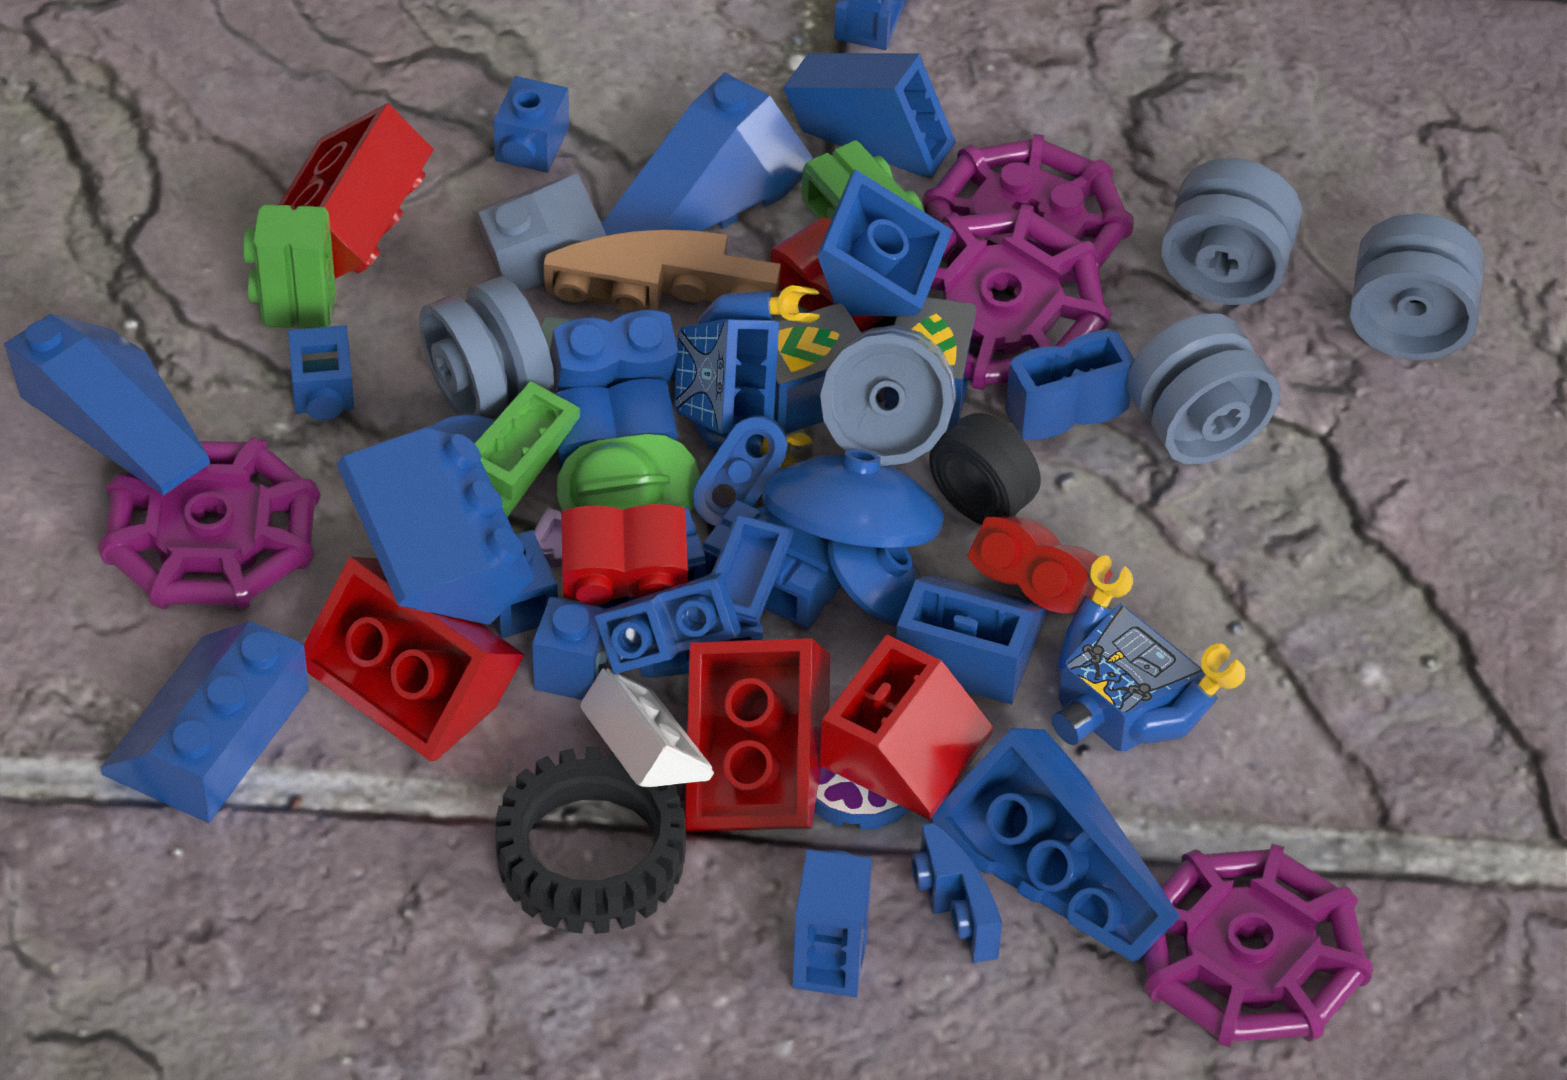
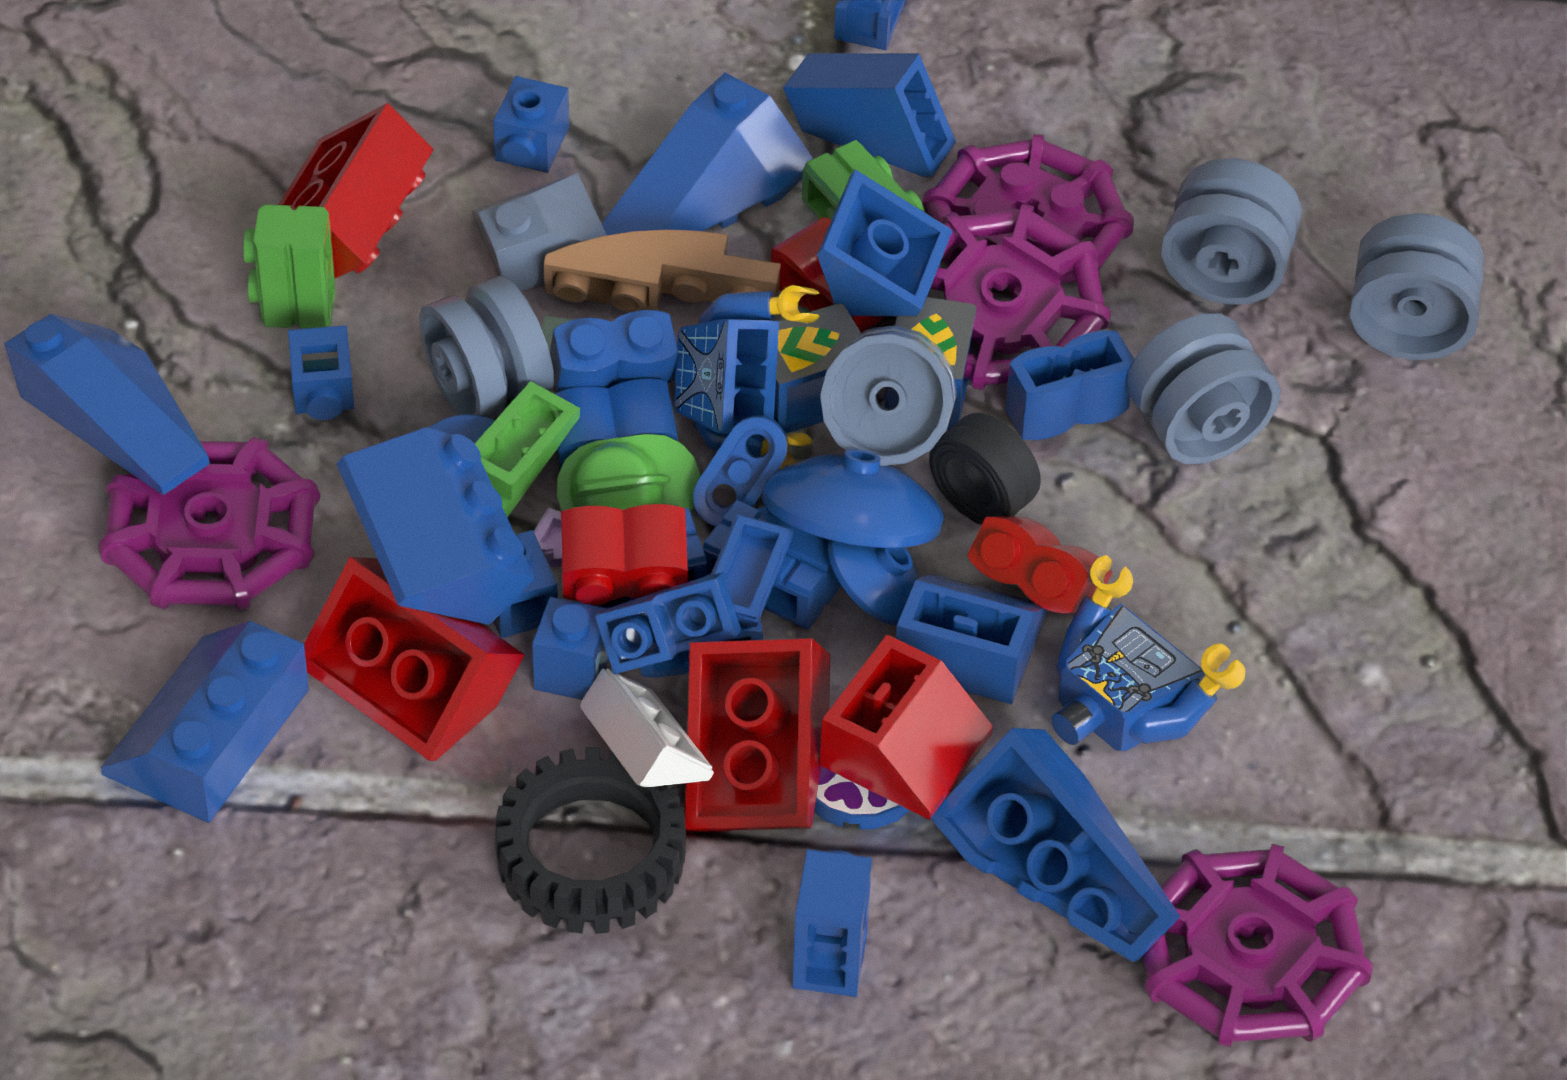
(957, 887): blue slope -> none

